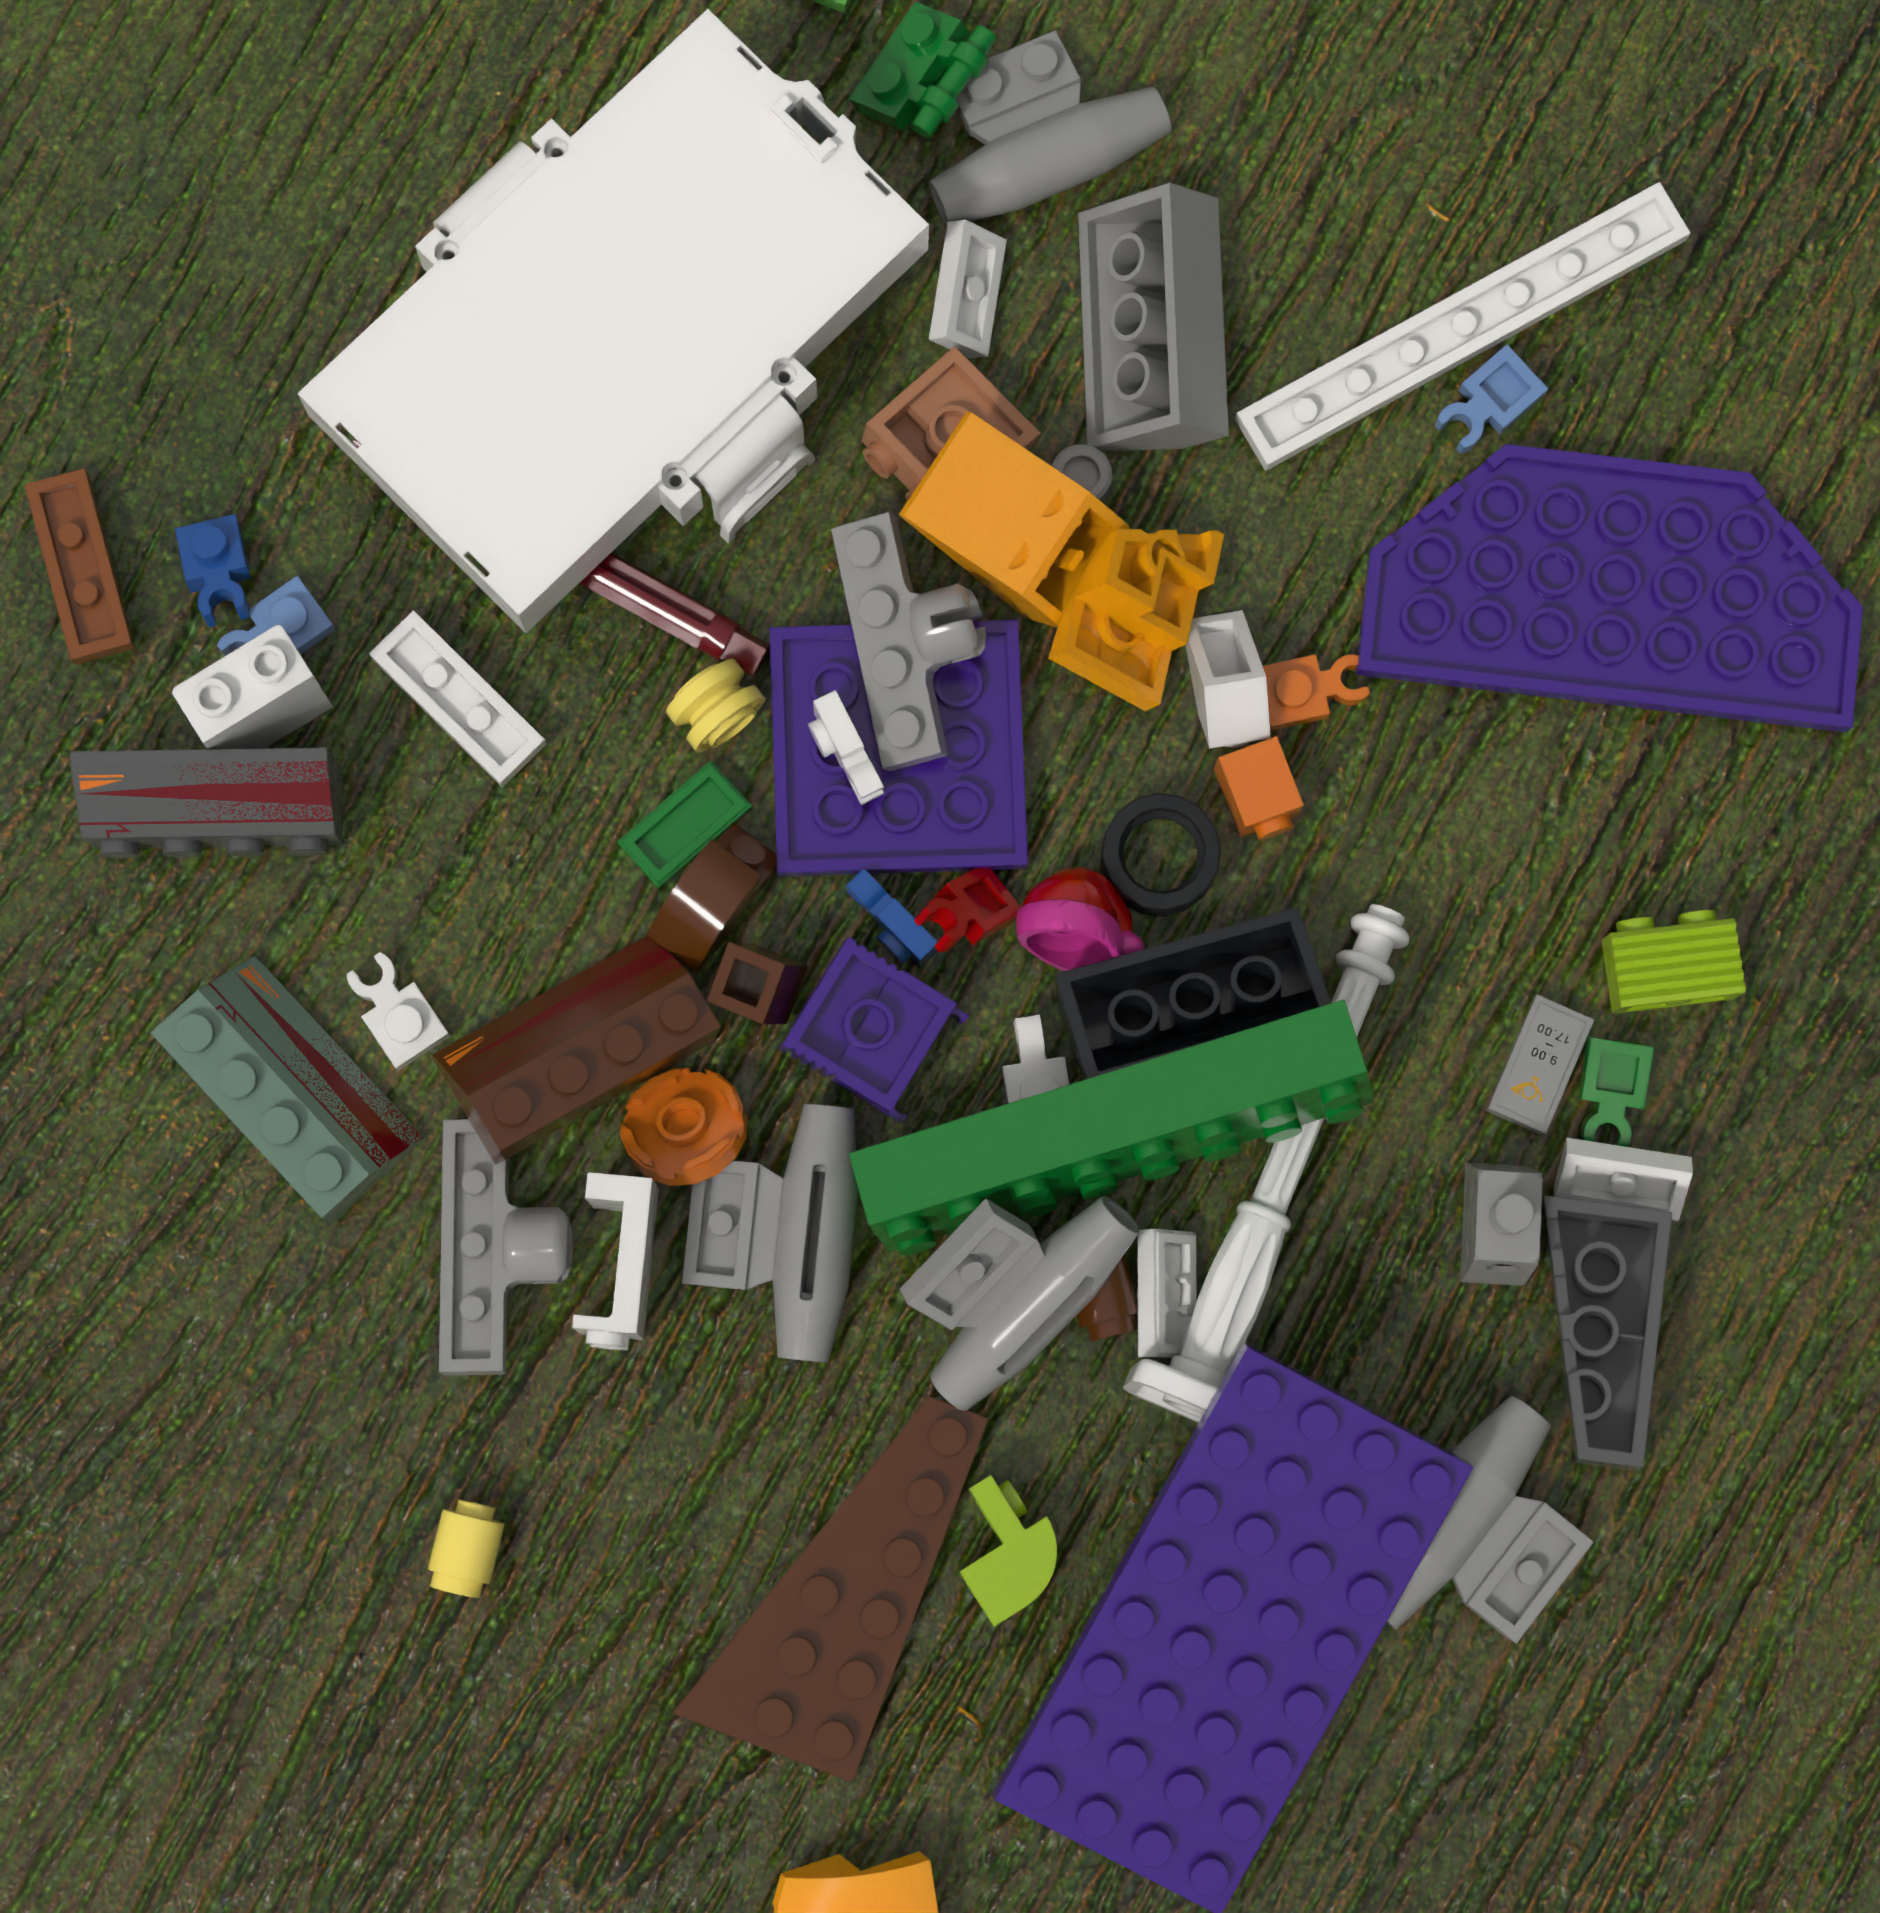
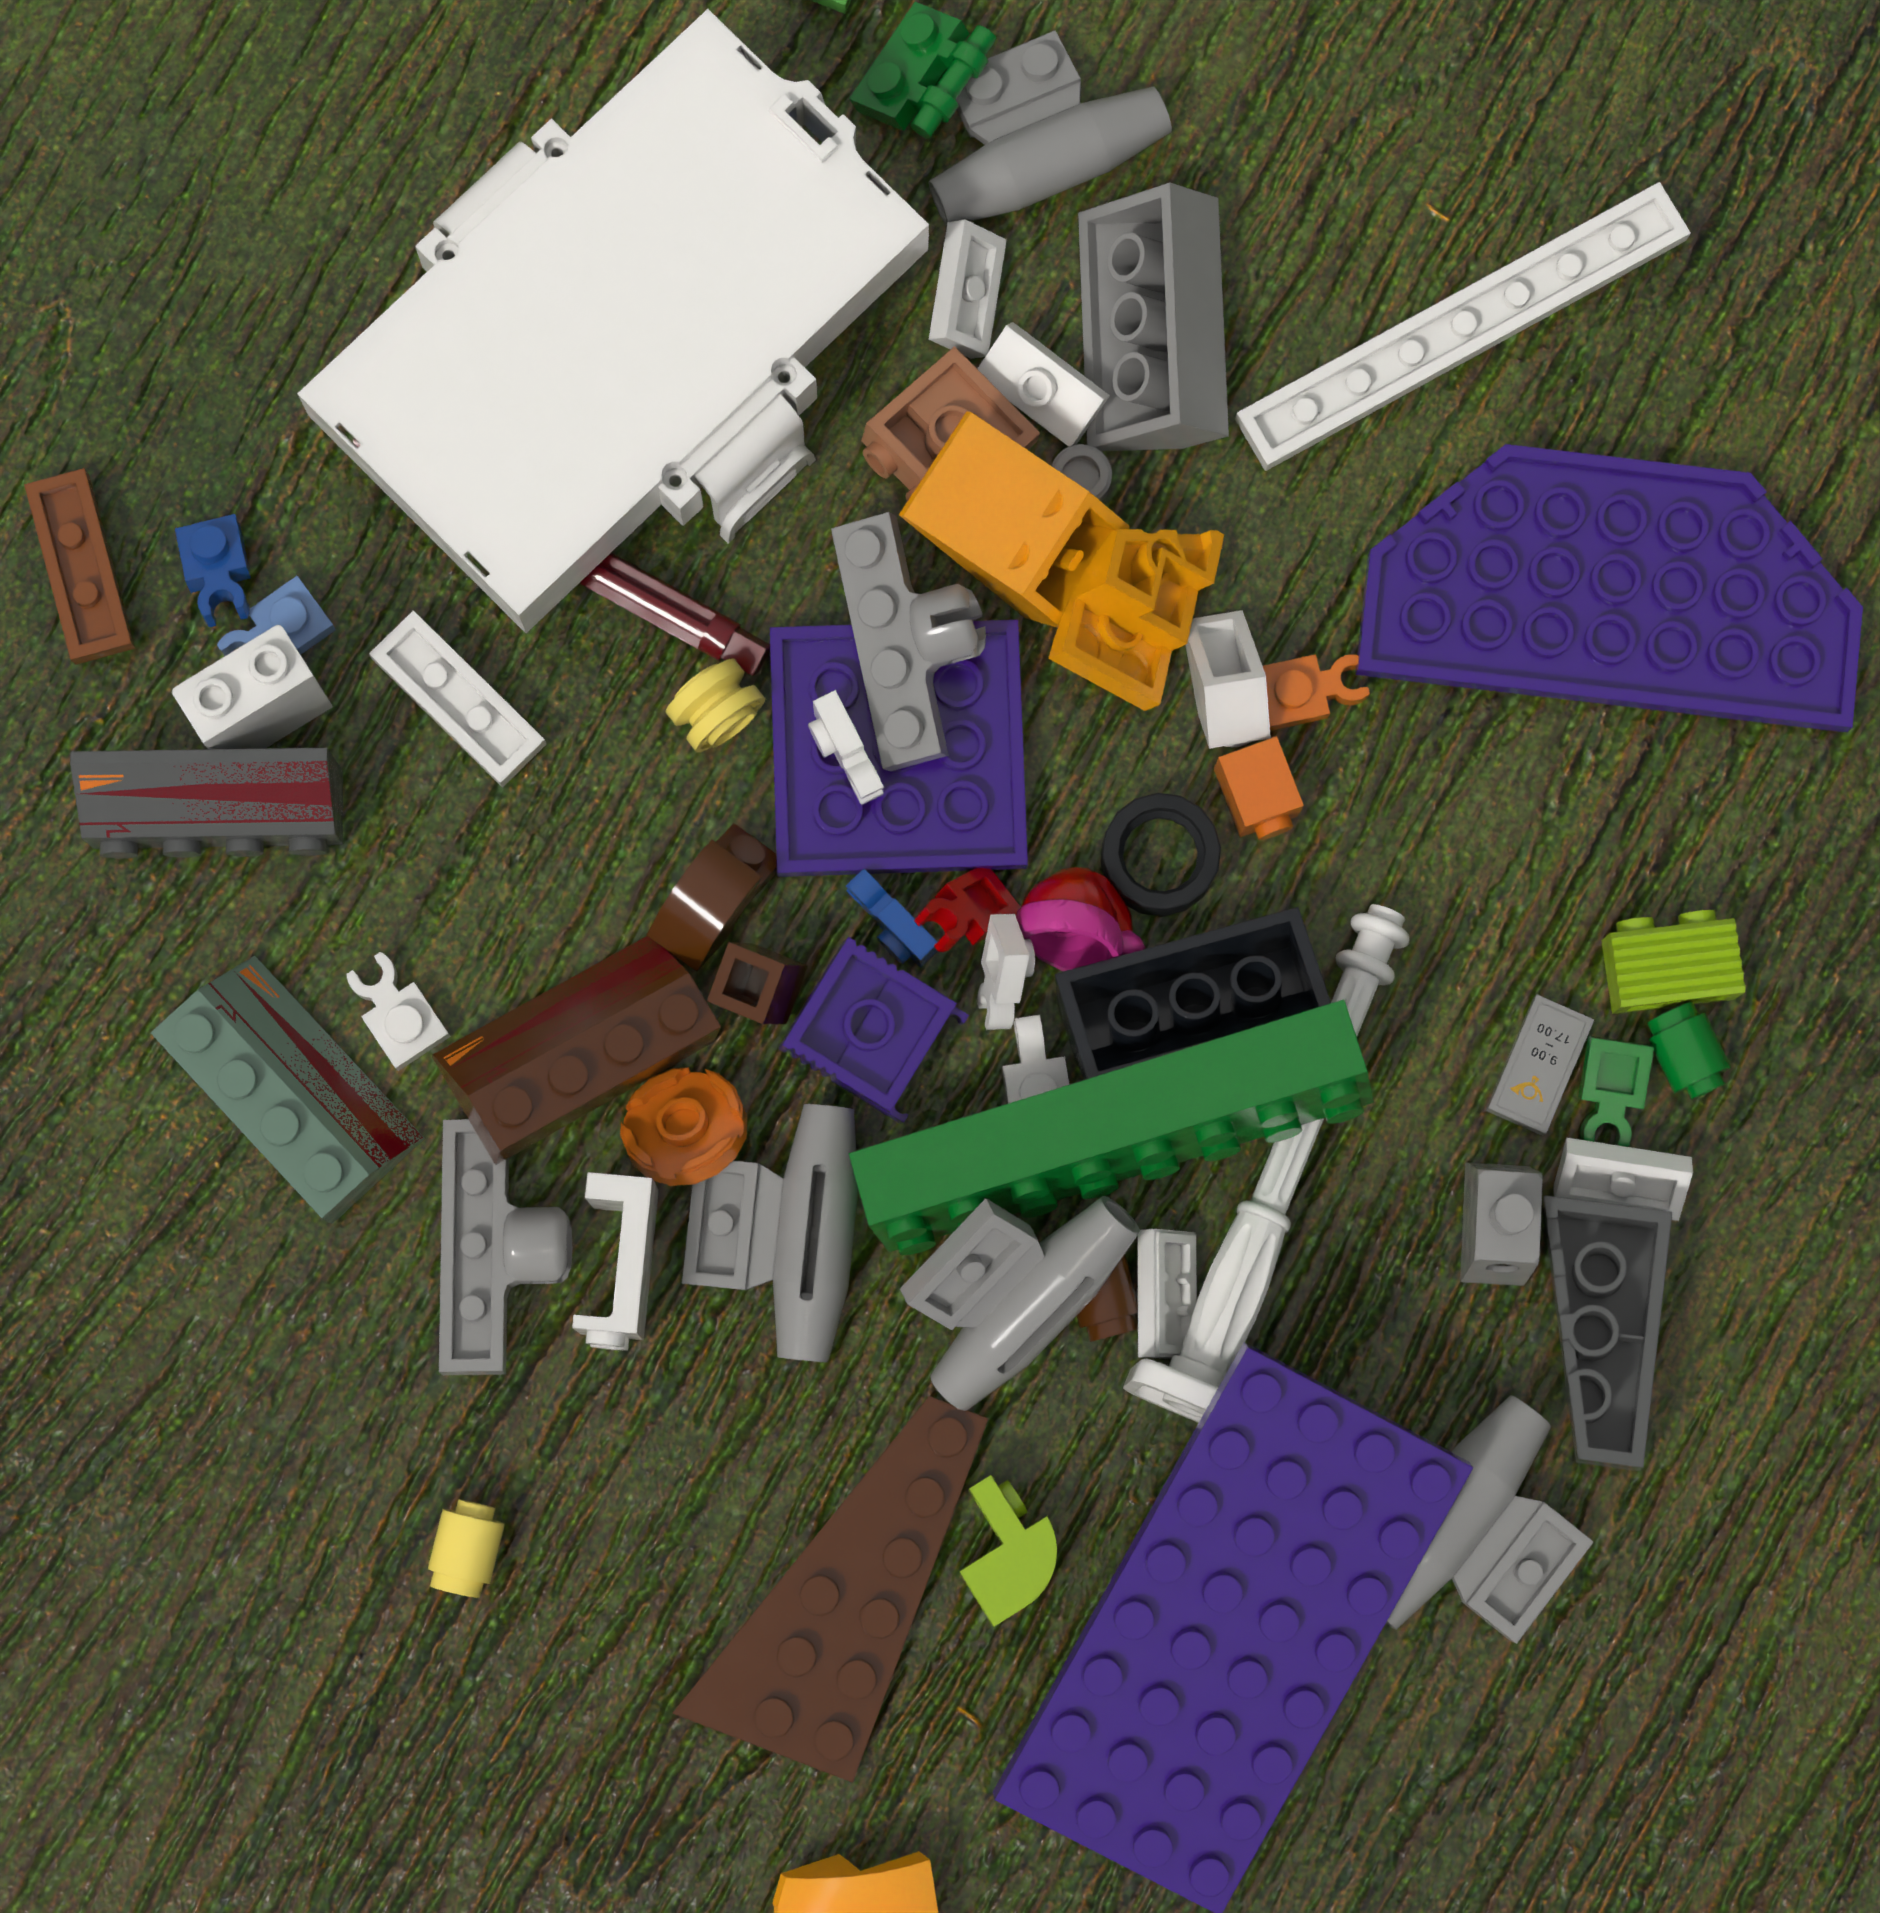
(684, 825): green tile -> none
(1006, 963): none -> white plate
(1042, 384): none -> white plate
(1496, 395): medium blue plate -> none
(1688, 1051): none -> green brick

